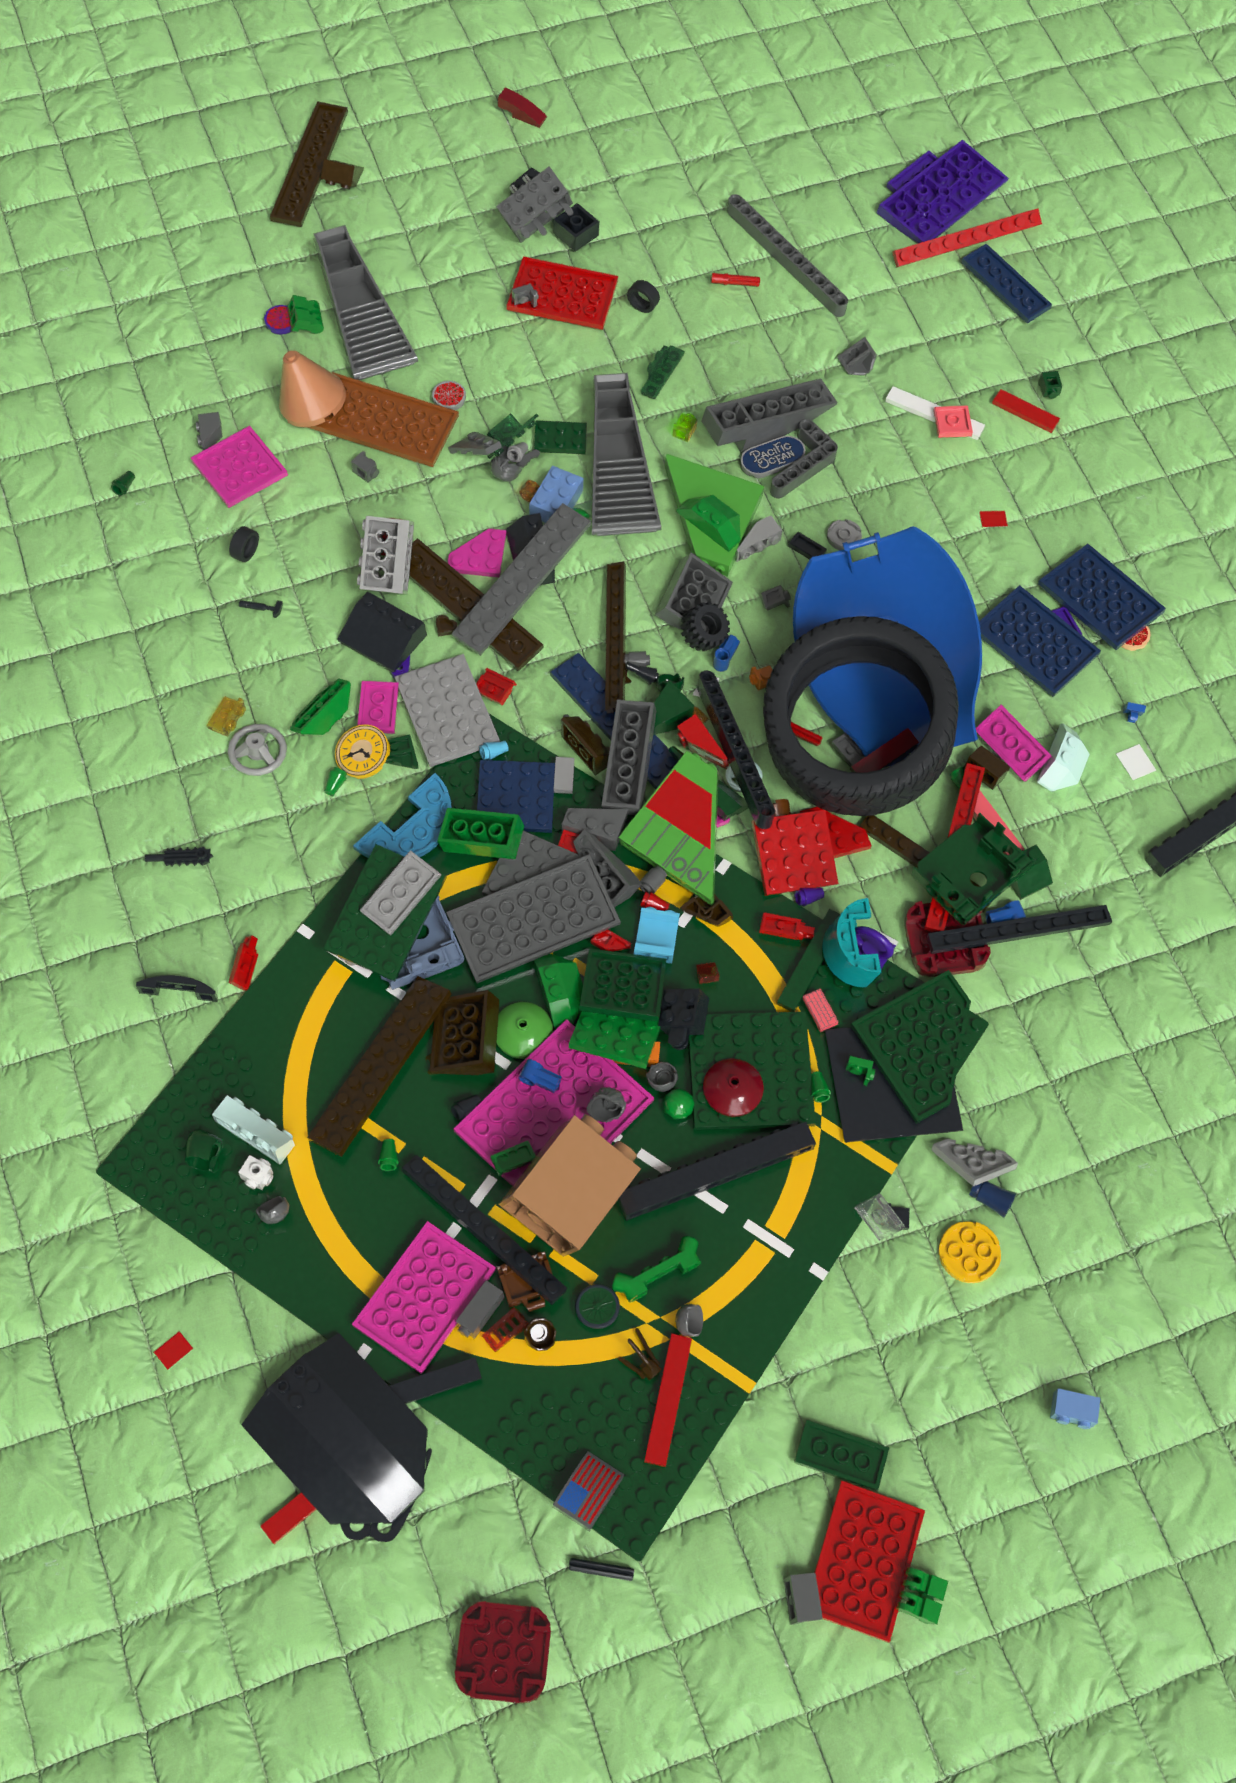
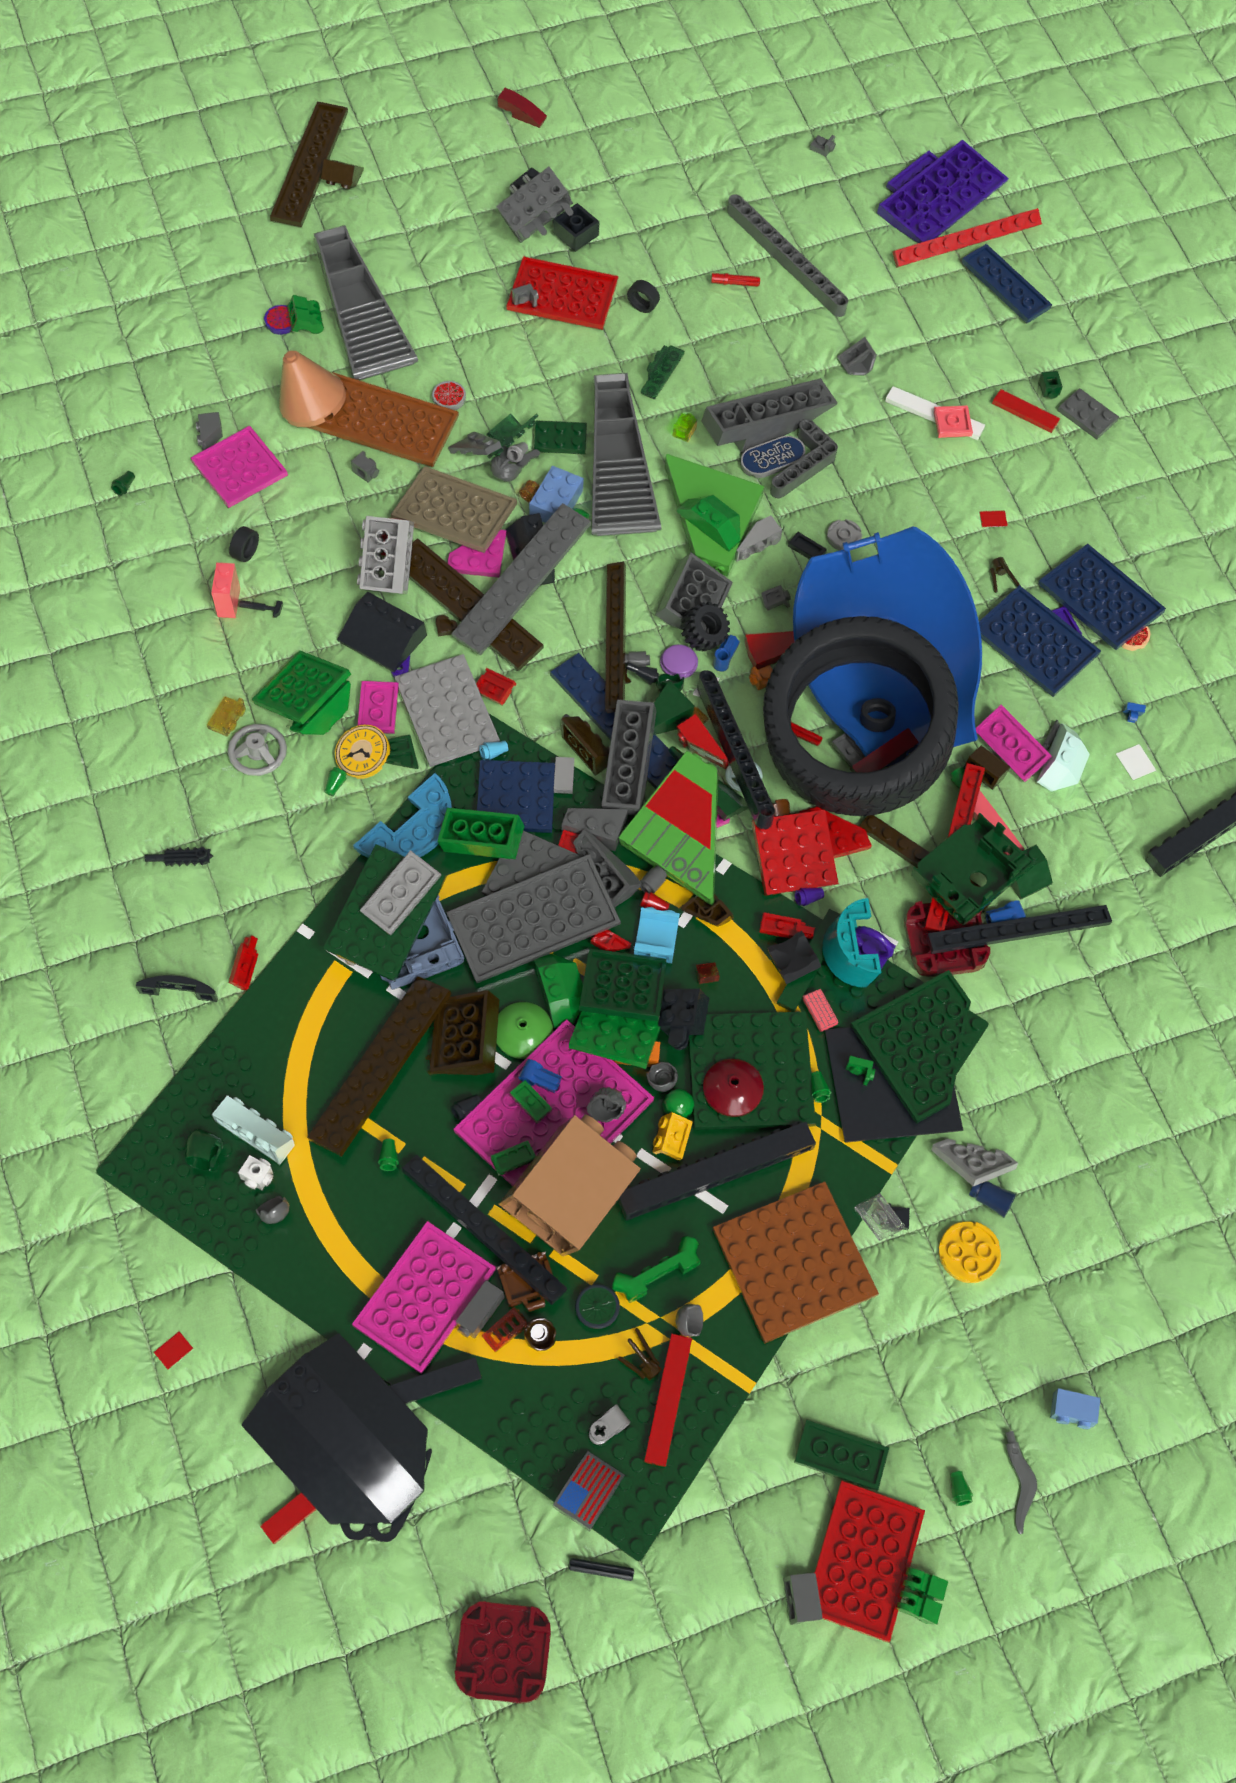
(226, 590): none -> coral brick
(301, 687): none -> green plate
(455, 509): none -> dark tan plate
(530, 1101): none -> green plate
(611, 1423): none -> light grey piece
(672, 1135): none -> yellow bracket
(679, 660): none -> medium lavender piece
(767, 648): none -> red piece
(794, 957): none -> black brick
(795, 1262): none -> dark orange plate
(822, 145): none -> dark grey bracket
(879, 705): none -> black tyre
(960, 1489): none -> green cone
(1000, 567): none -> dark brown plant
(1026, 1477): none -> dark grey piece
(1050, 737): none -> dark grey wheel
(1088, 413): none -> dark grey plate

